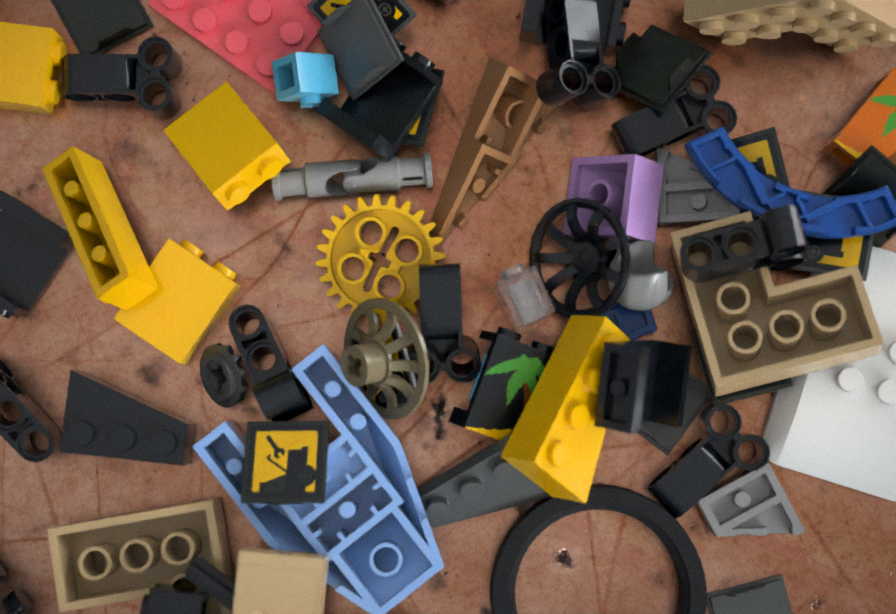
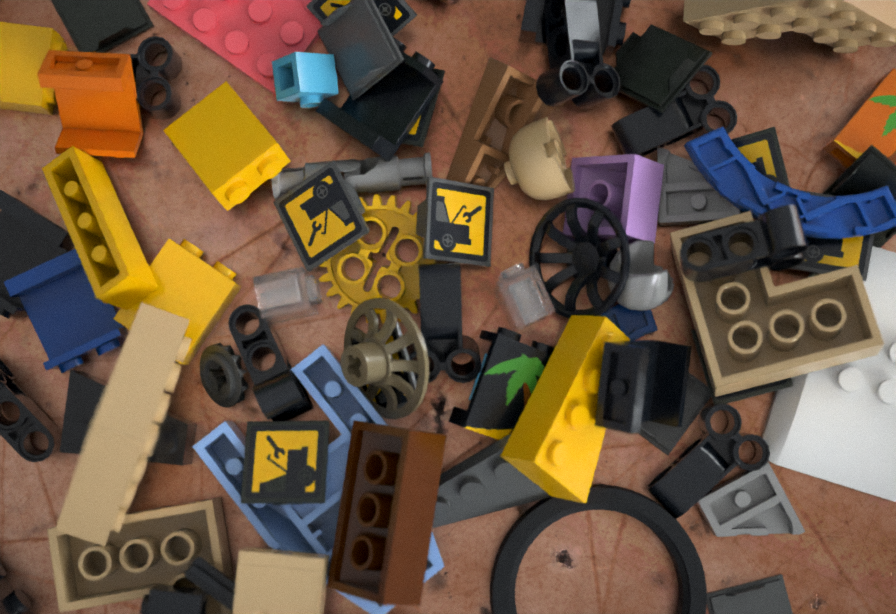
(66, 312): none -> blue panel
(94, 102): none -> orange panel
(124, 426): none -> tan brick
(287, 295): none -> clear brick
(322, 216): none -> piece
(386, 513): none -> reddish brown slope
(456, 222): none -> piece
(539, 162): none -> tan cylinder

